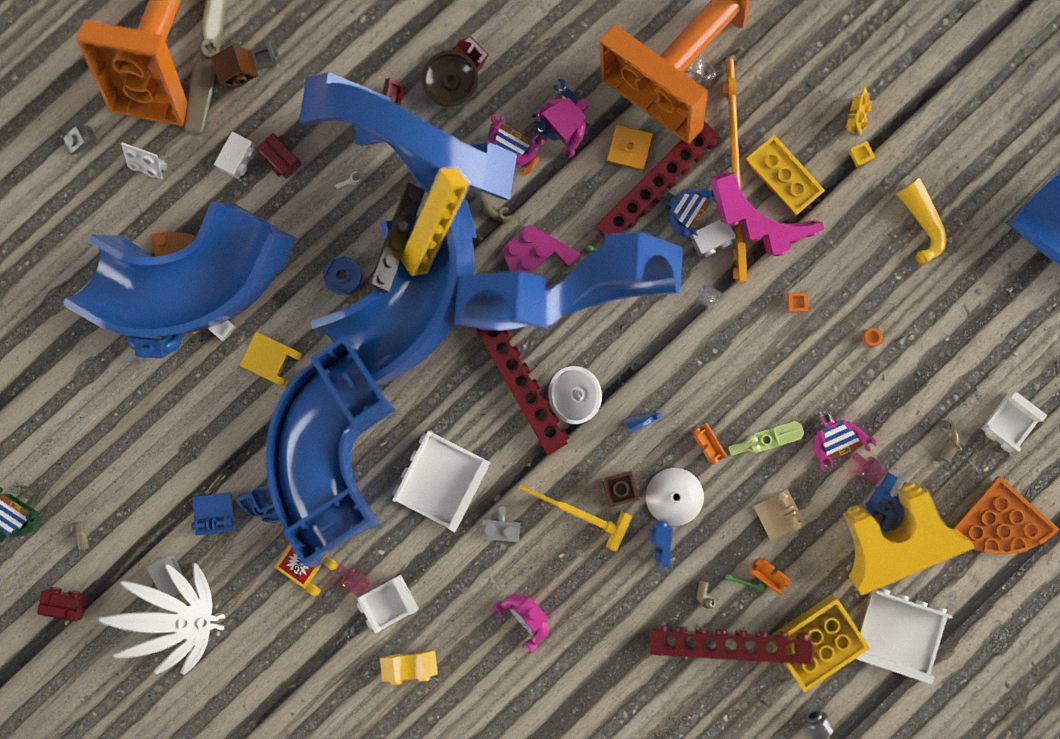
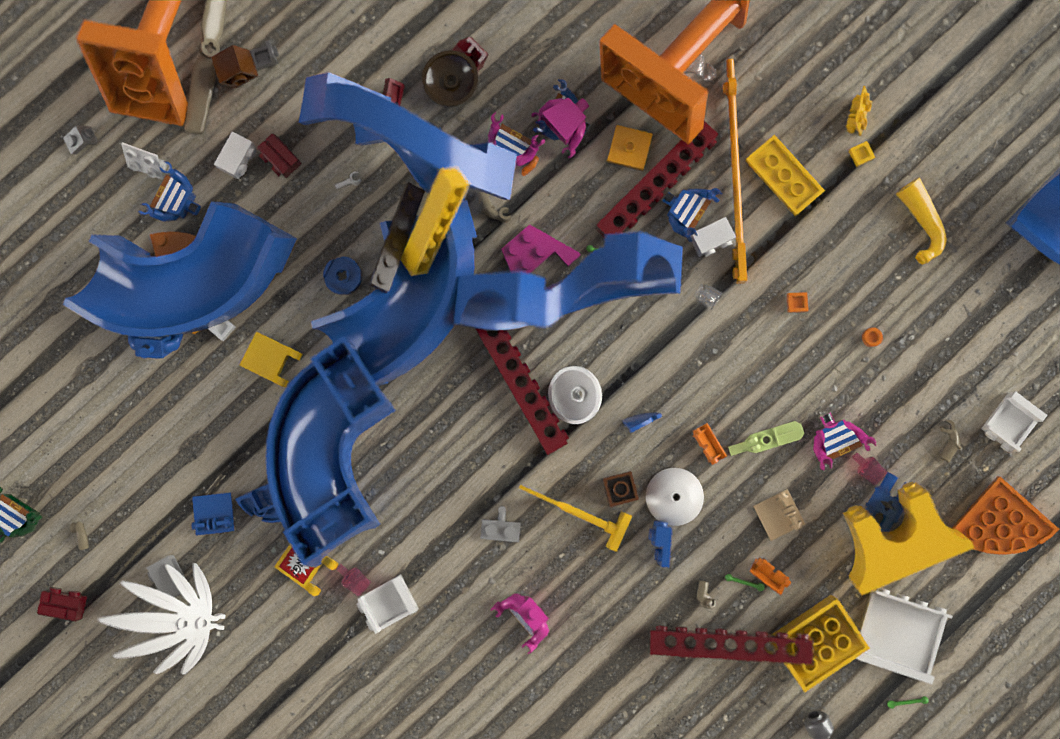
(173, 198): none -> torso
(411, 666): yellow brick -> none
(440, 480): white panel -> none
(734, 207): dark pink arch -> none
(891, 704): none -> bright green hinge

